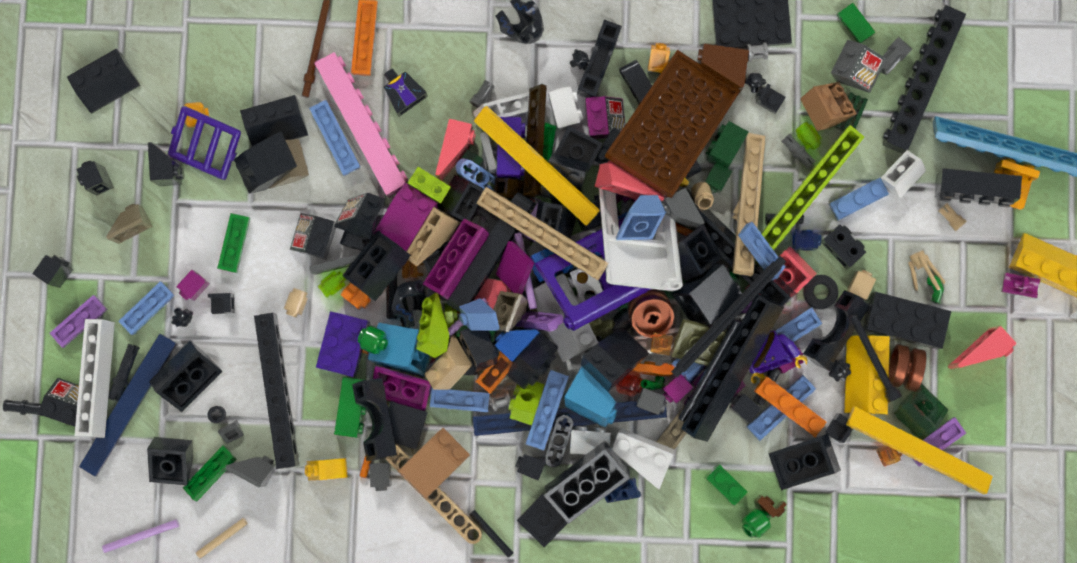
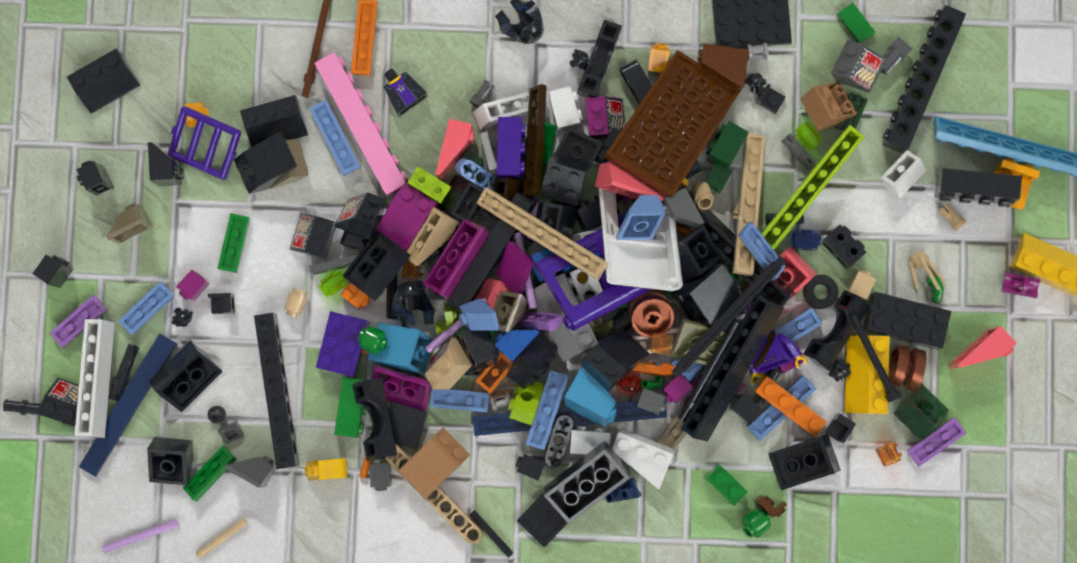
(433, 330): lime slope -> none
(536, 165): yellow tile -> none
(858, 199): medium blue plate -> none
(919, 450): yellow tile -> none

